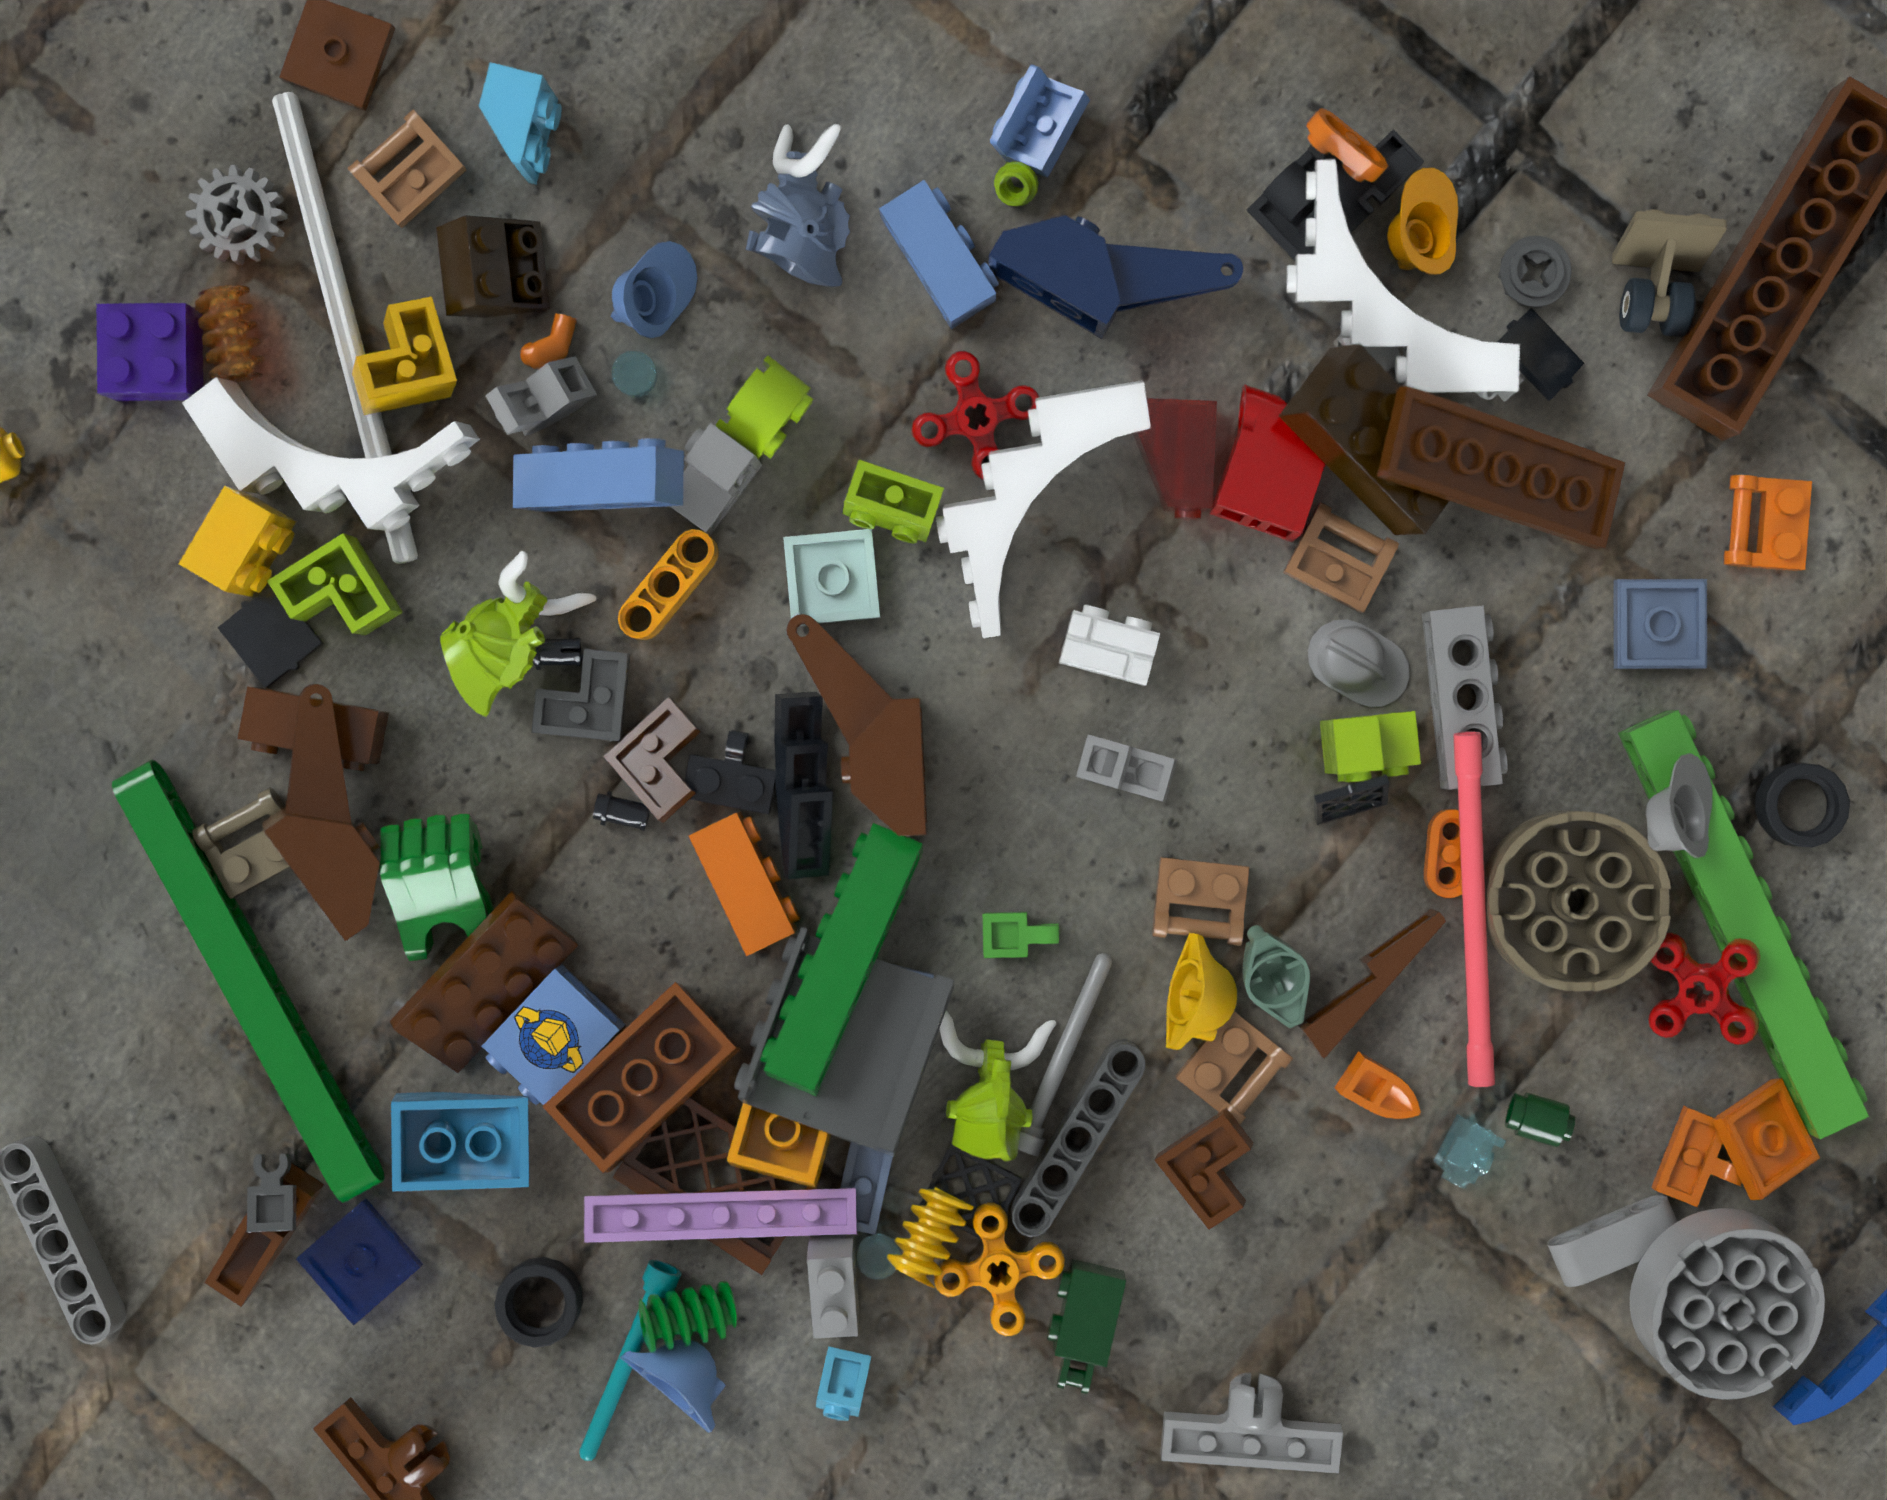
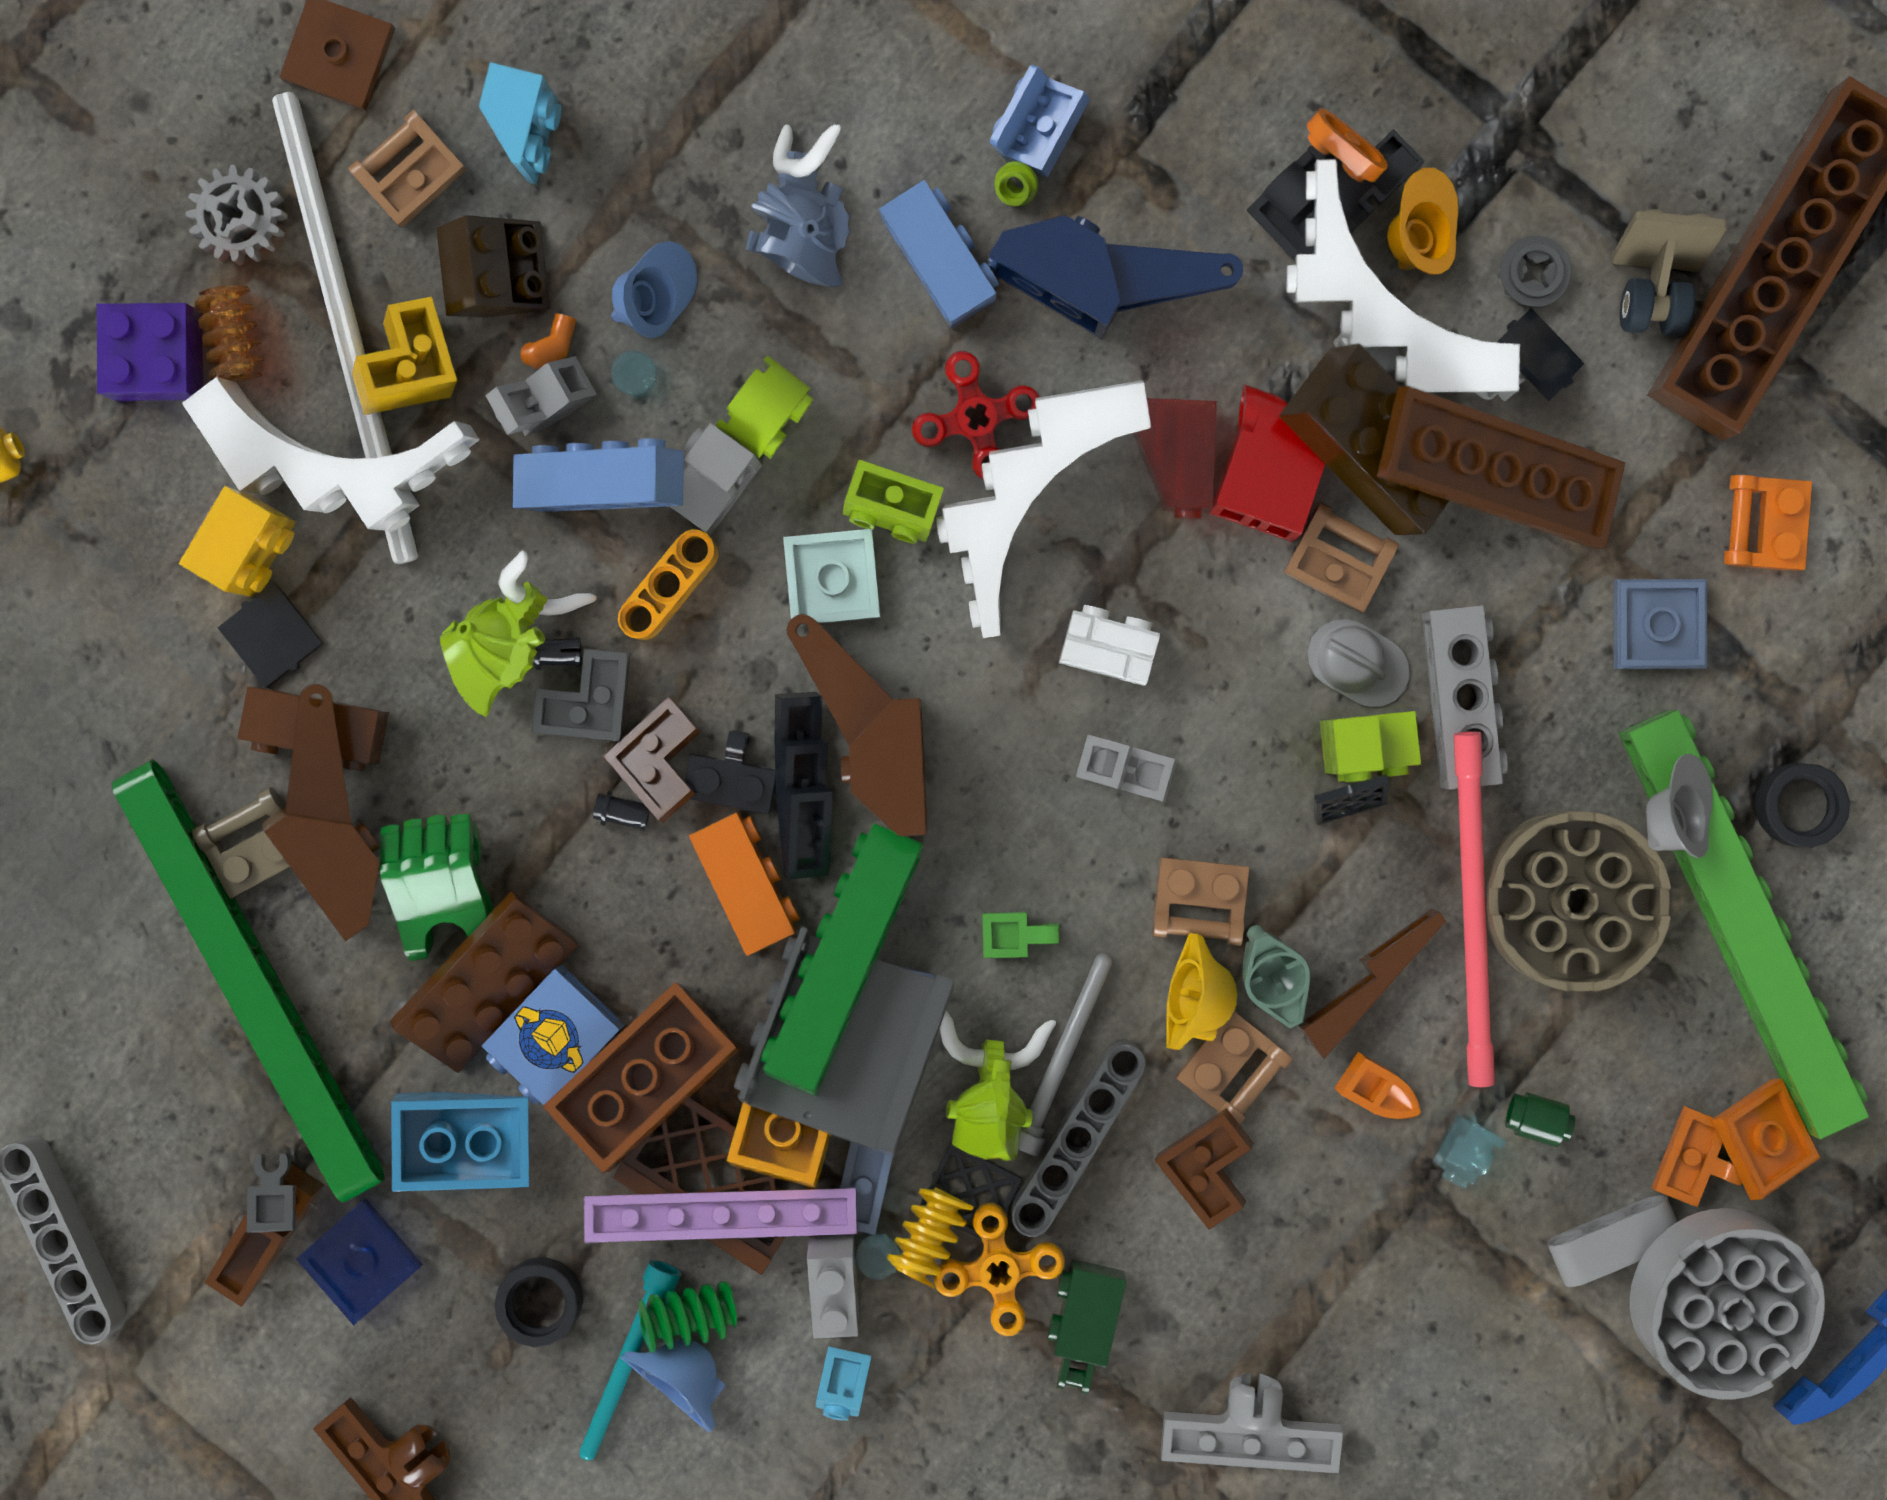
(339, 576): lime brick -> none
(1443, 853): orange plate -> none
(1715, 979): red gear -> none

